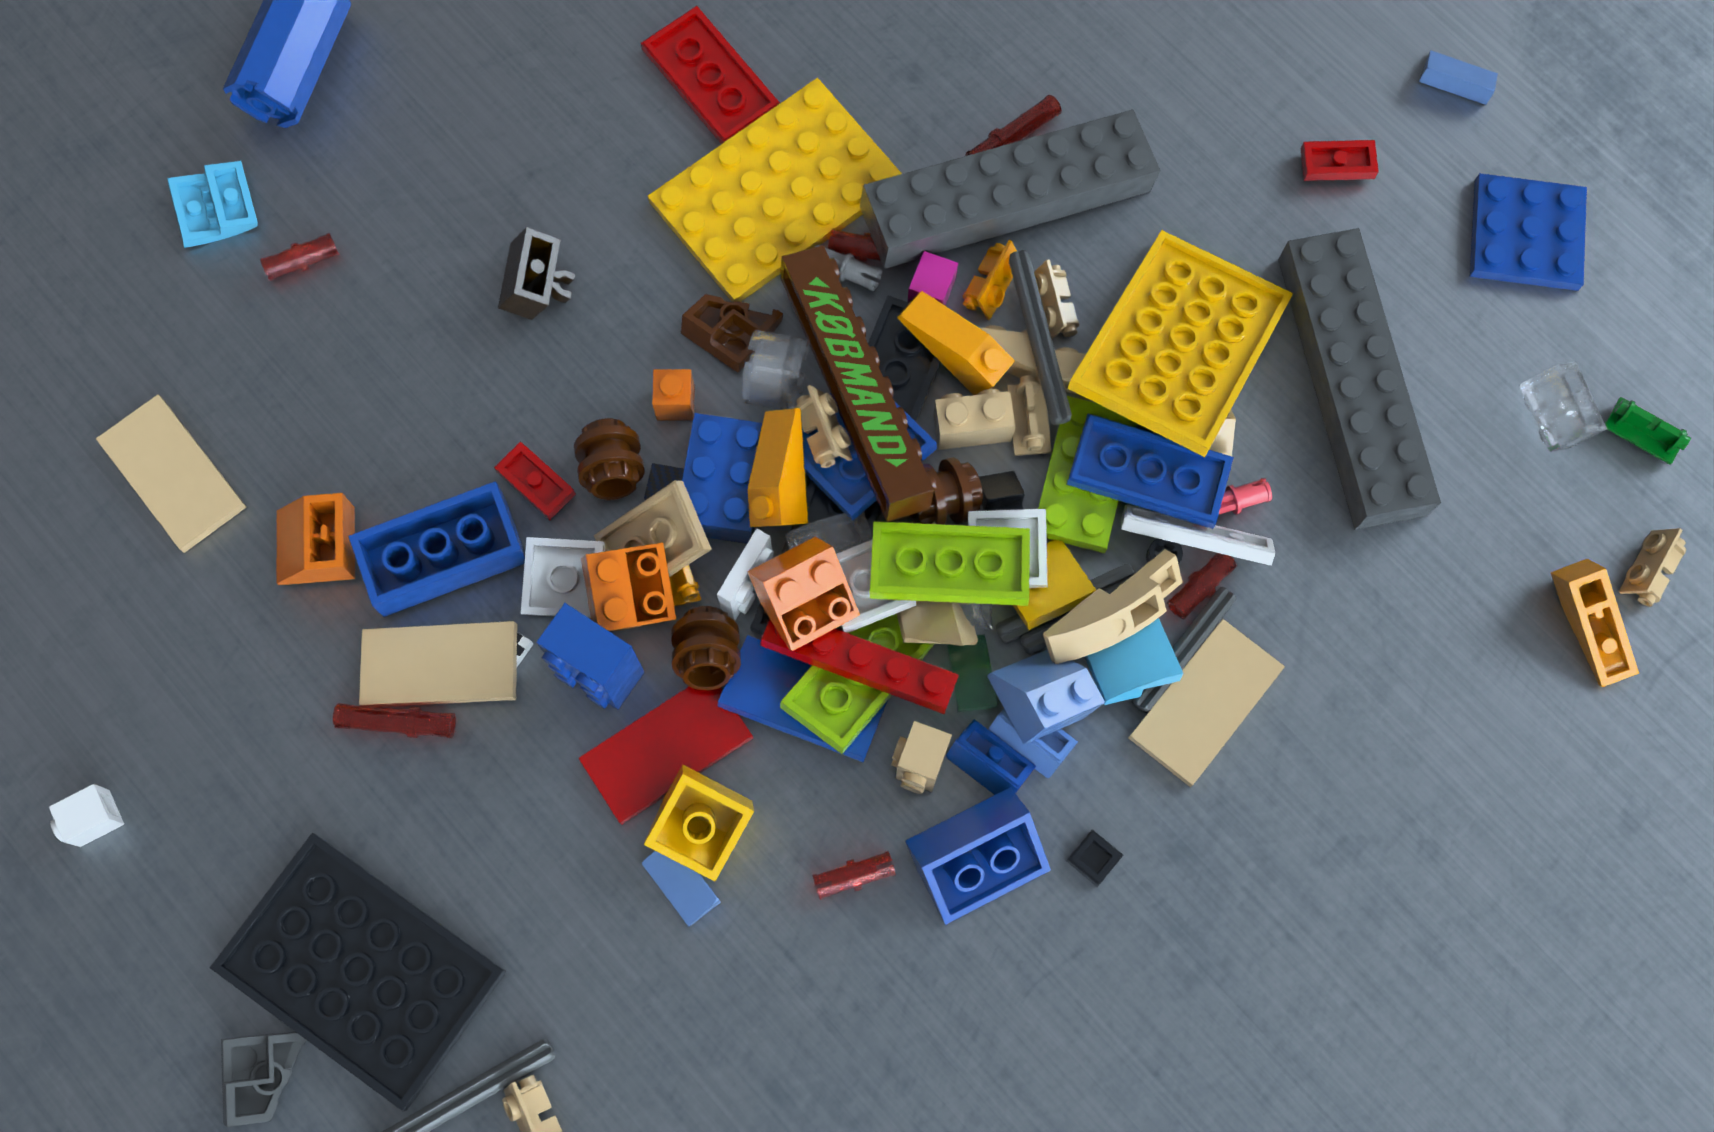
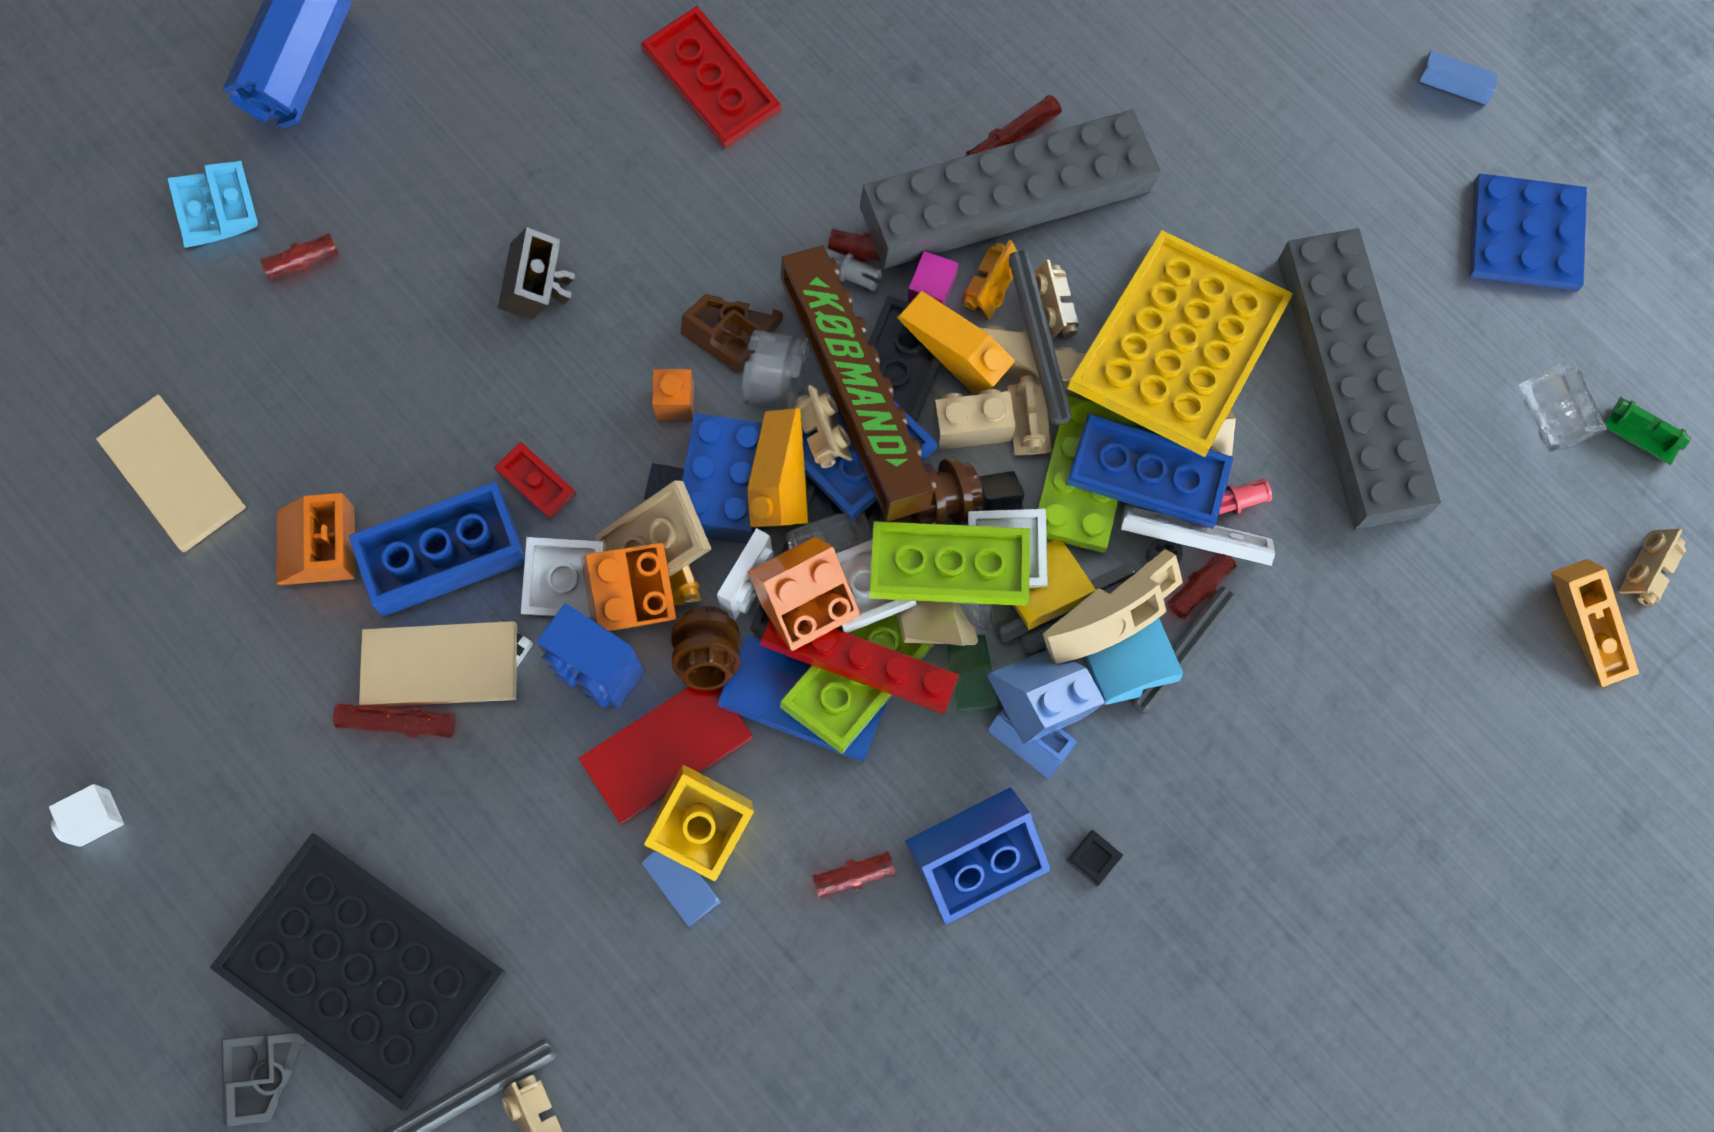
(609, 459): reddish brown piece -> none
(772, 190): yellow plate -> none
(920, 757): tan brick -> none
(989, 759): blue slope -> none
(1207, 703): tan tile -> none
(1339, 160): red plate -> none

